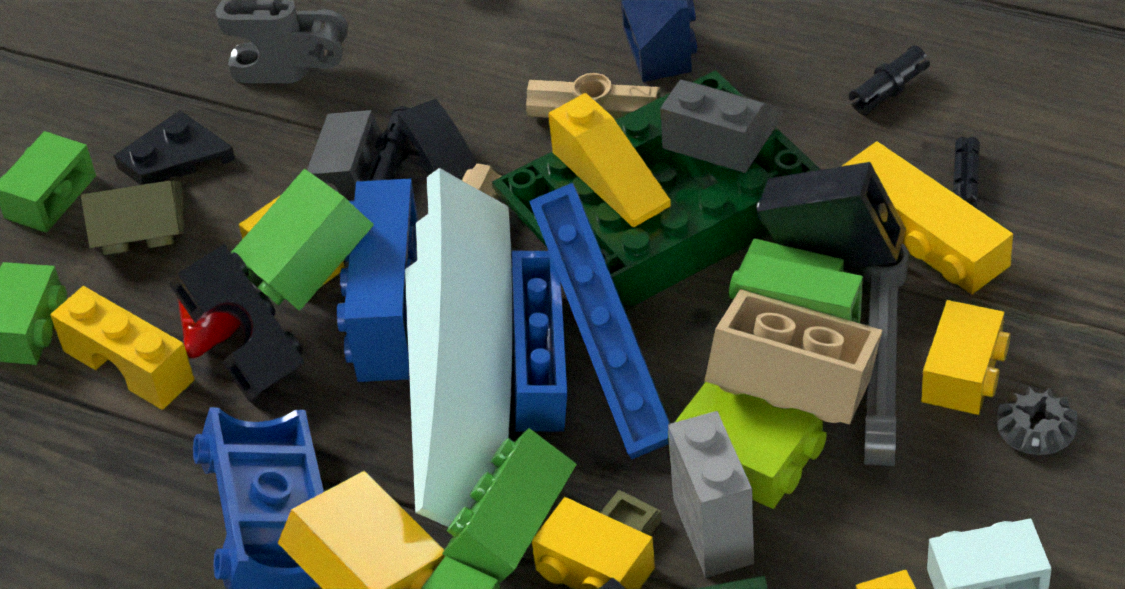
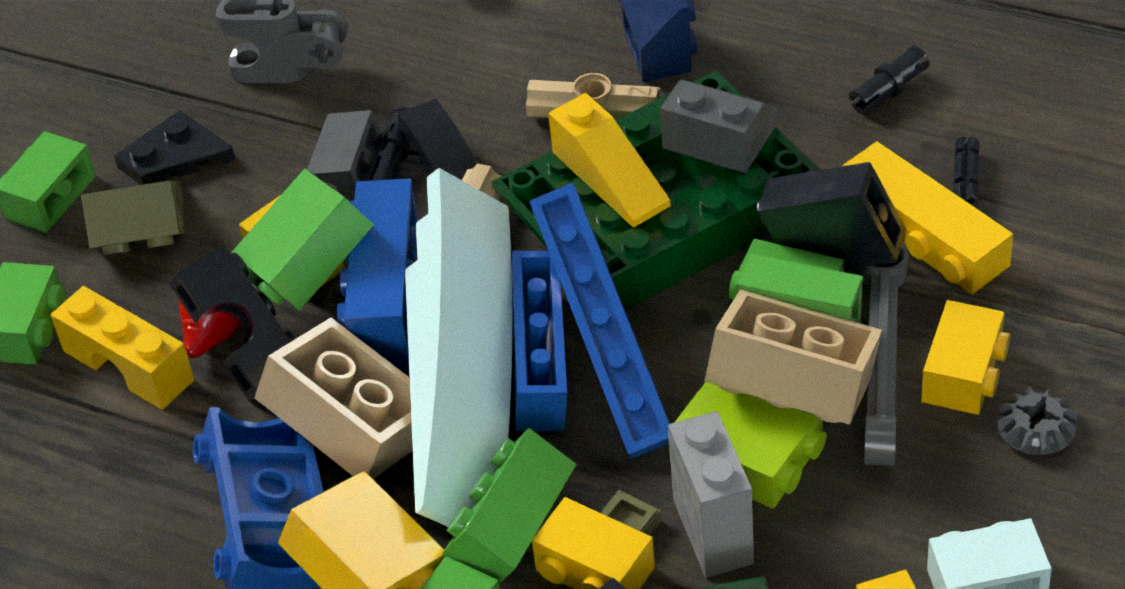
(341, 398): none -> tan brick

